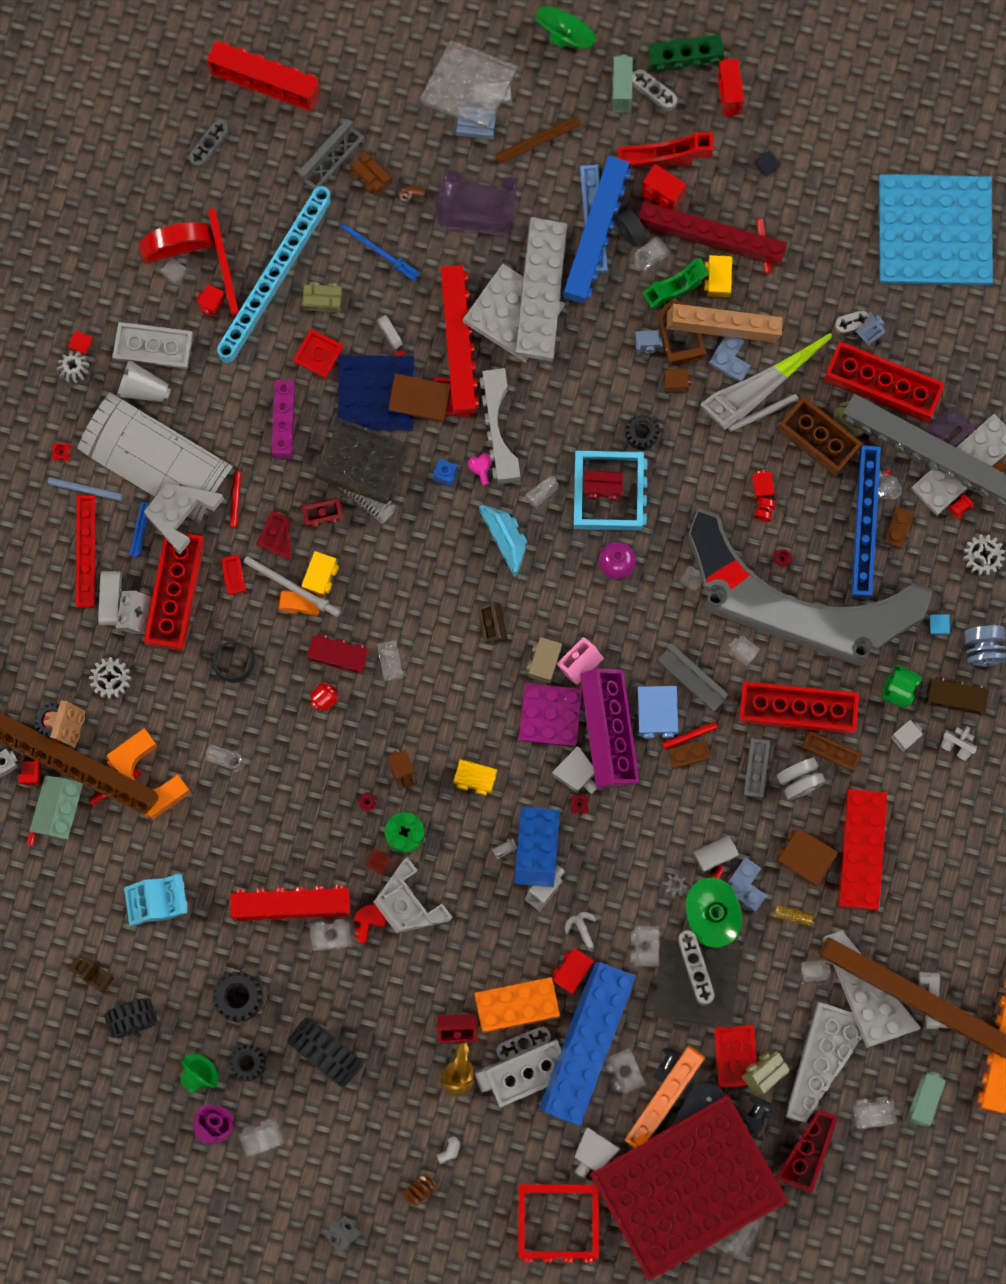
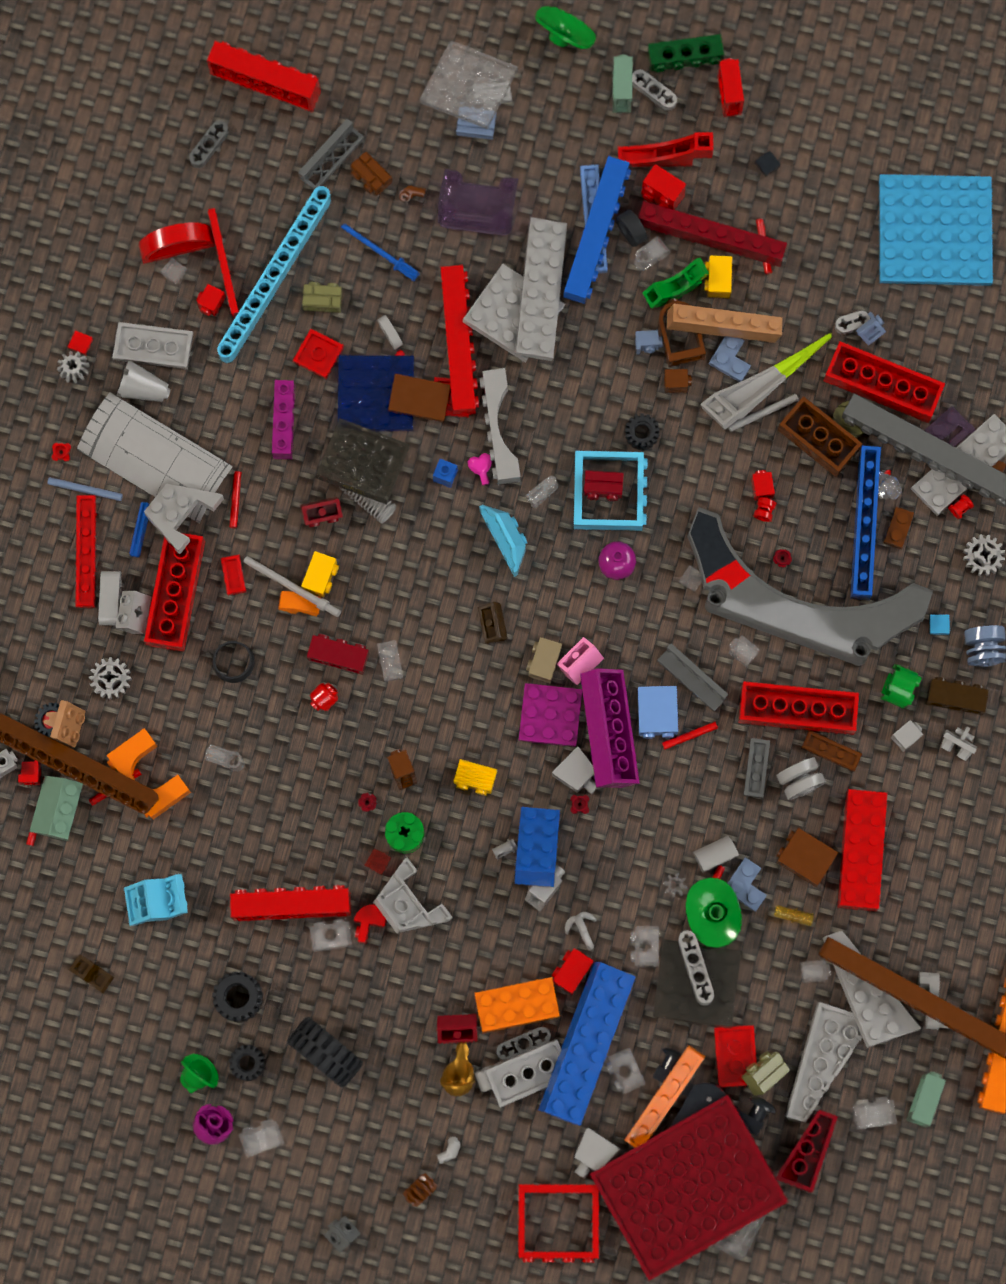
(130, 1018): black tyre -> none
(276, 535): dark red wing -> none
(538, 139): reddish brown axle -> none
(688, 754): reddish brown plate -> none

